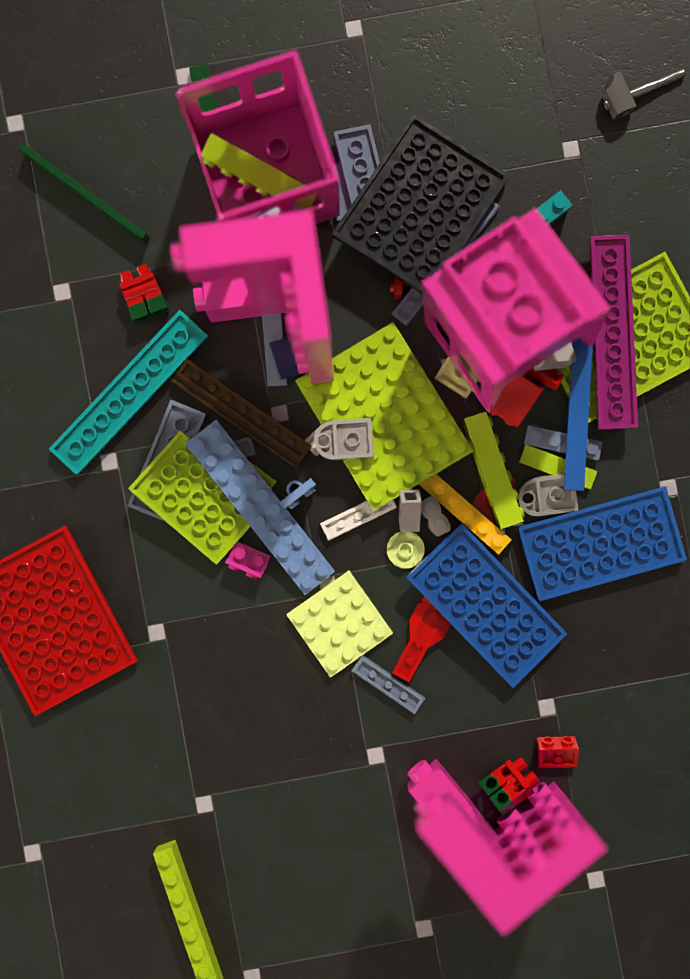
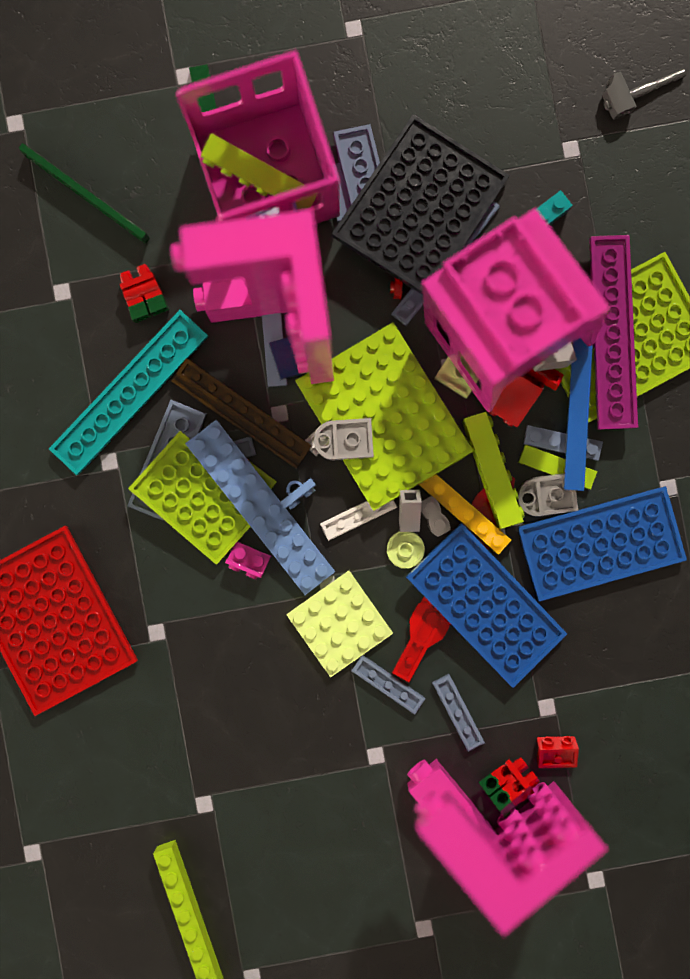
(458, 712): none -> sand blue tile

